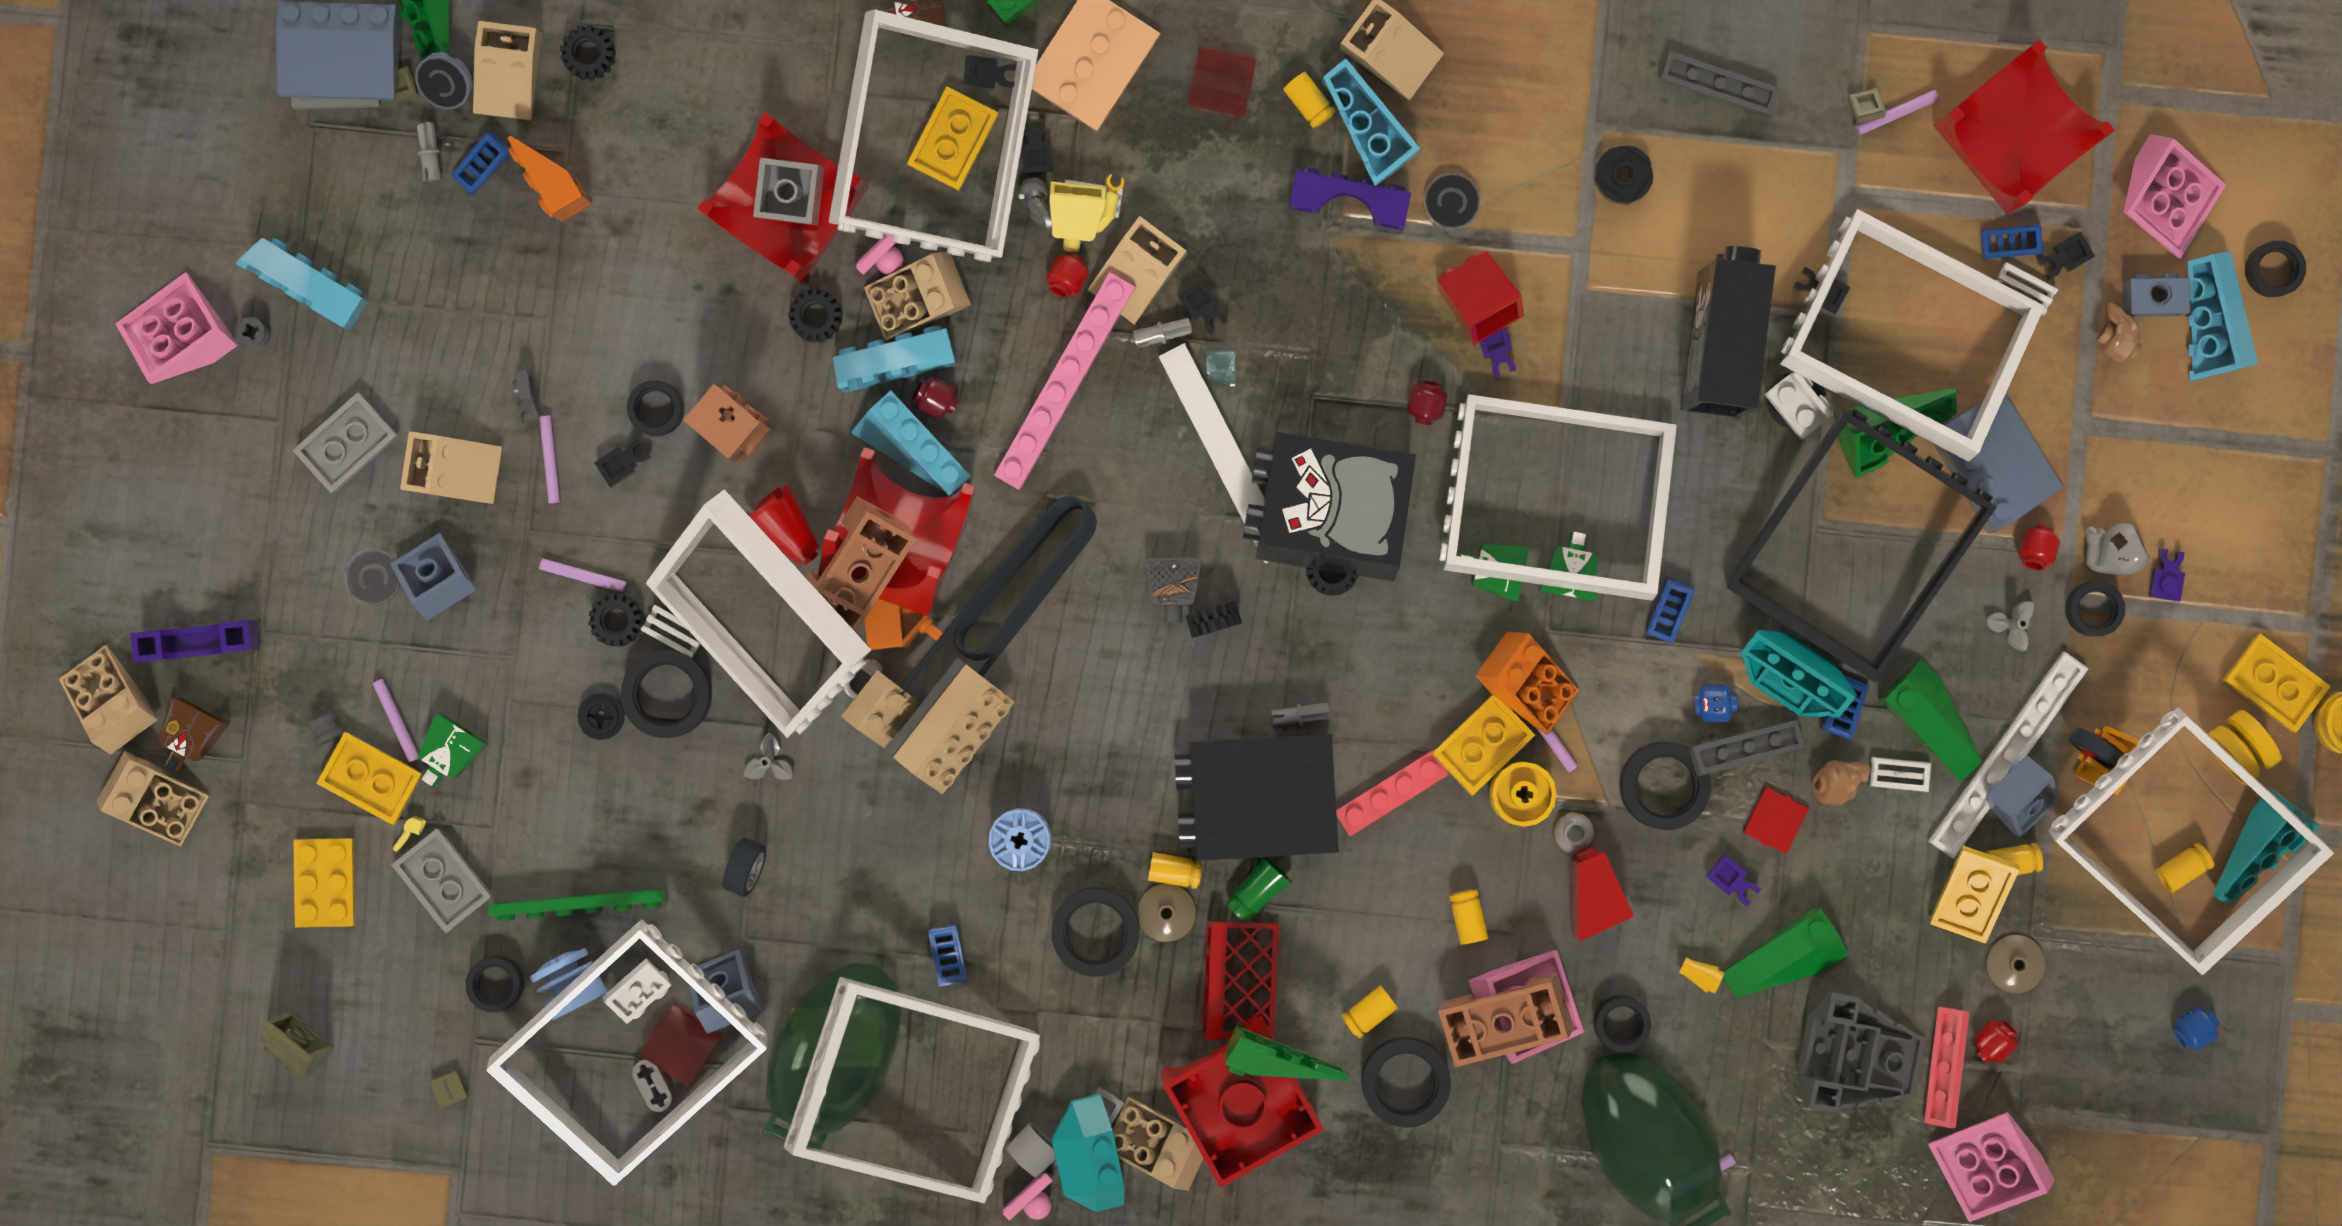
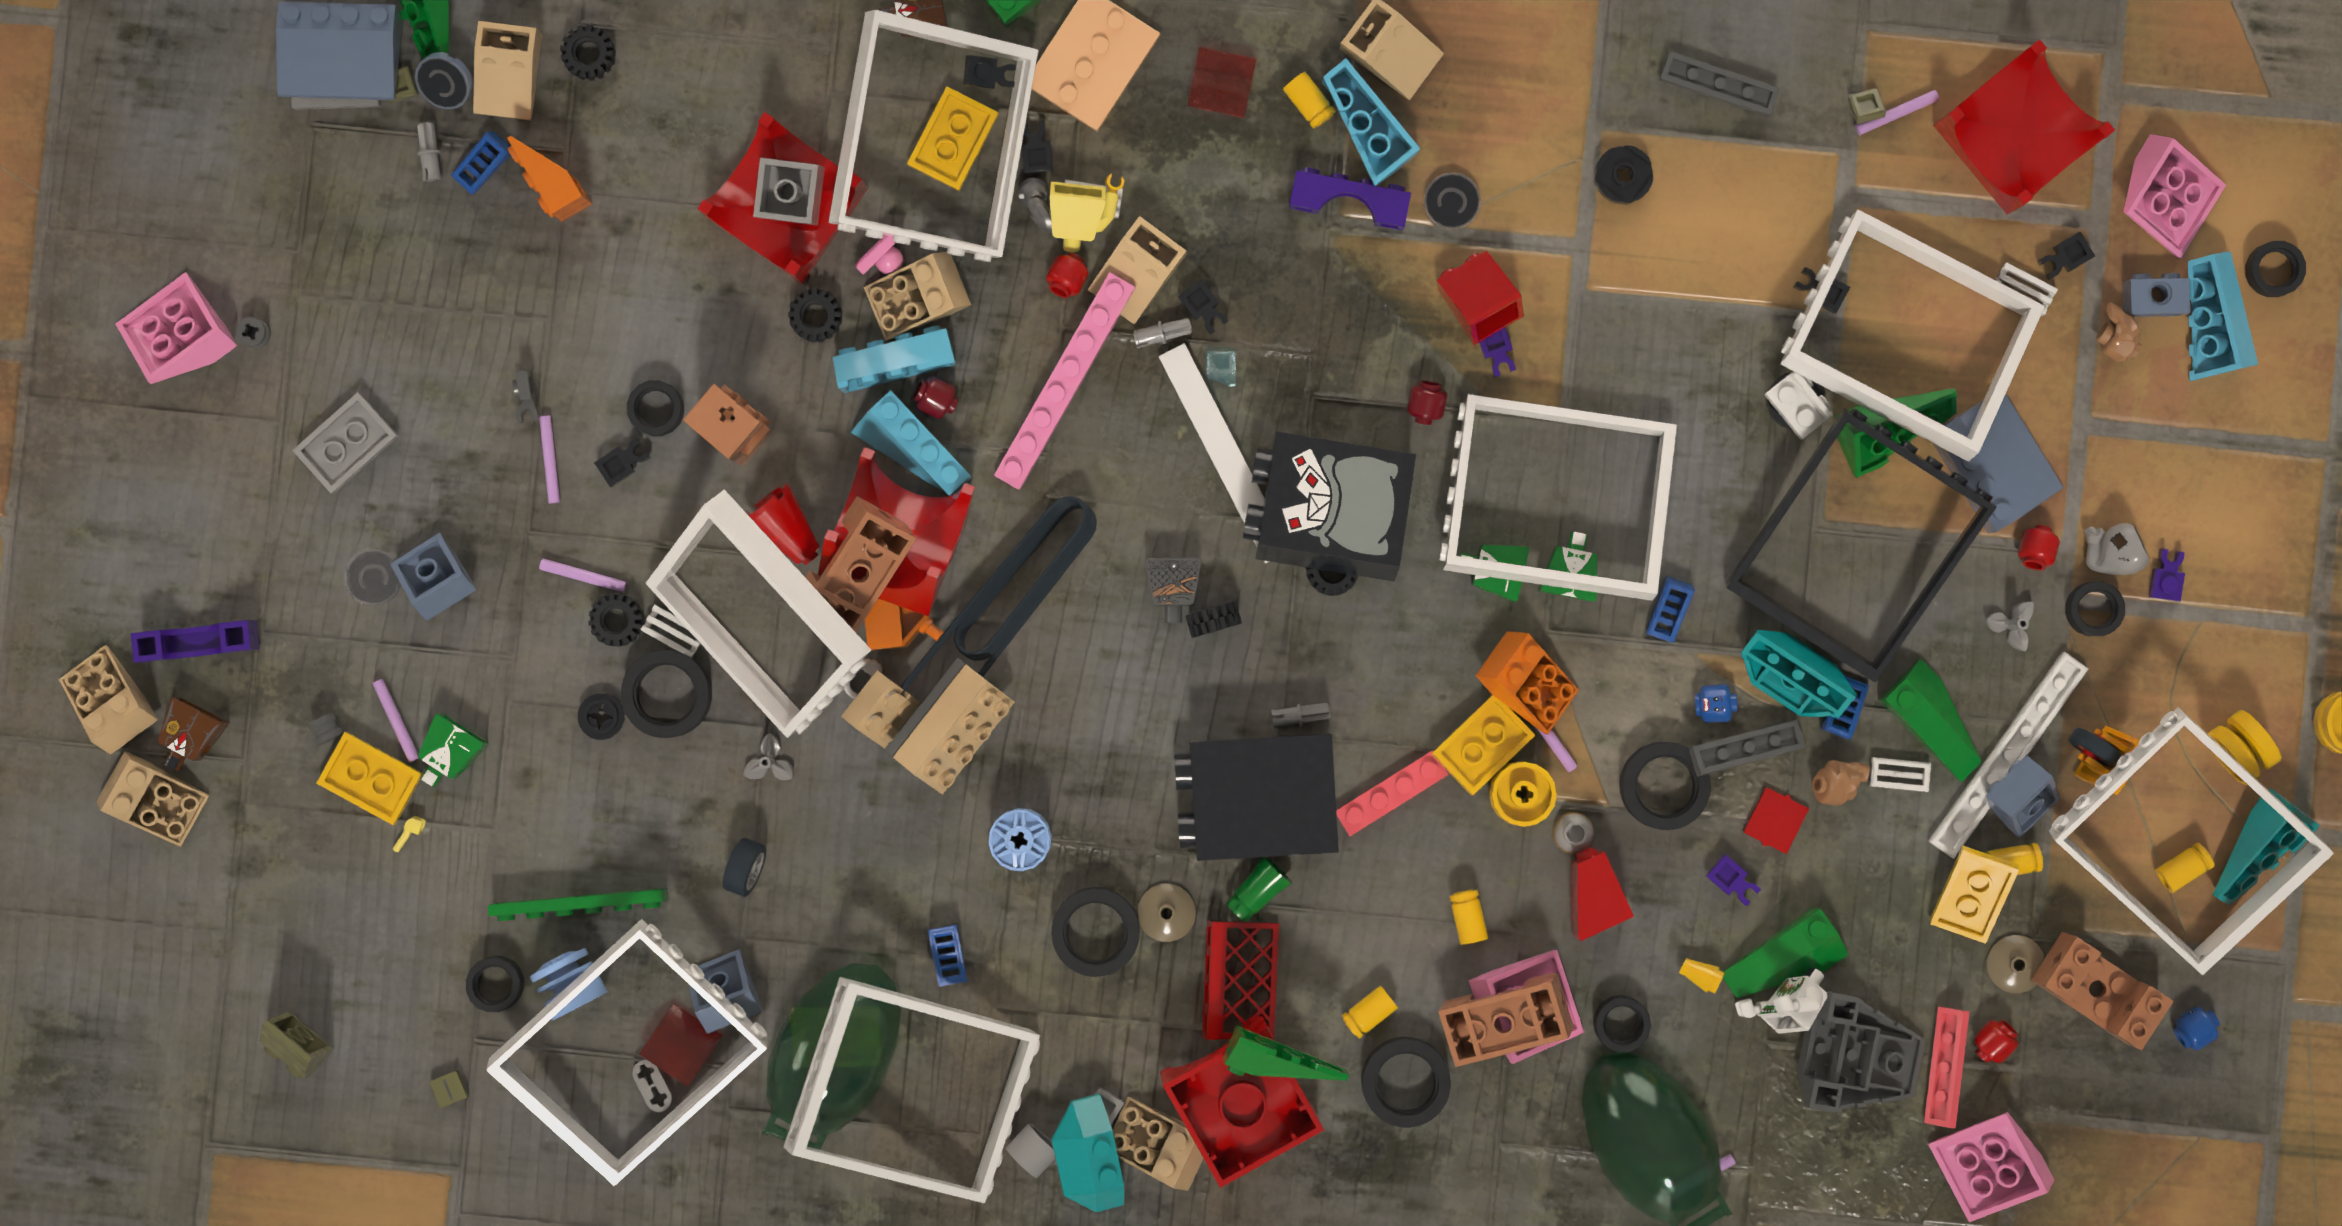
(304, 282): medium azure wedge -> none
(324, 882): yellow plate -> none
(442, 880): light grey plate -> none
(451, 468): tan slope -> none
(637, 991): white bracket -> none
(1031, 1199): bright pink tile -> none
(1175, 870): yellow piece -> none
(1728, 334): black brick -> none
(1791, 1006): none -> white torso
(2037, 242): blue slope -> none
(2124, 1006): none -> nougat plate
(2276, 683): yellow plate -> none

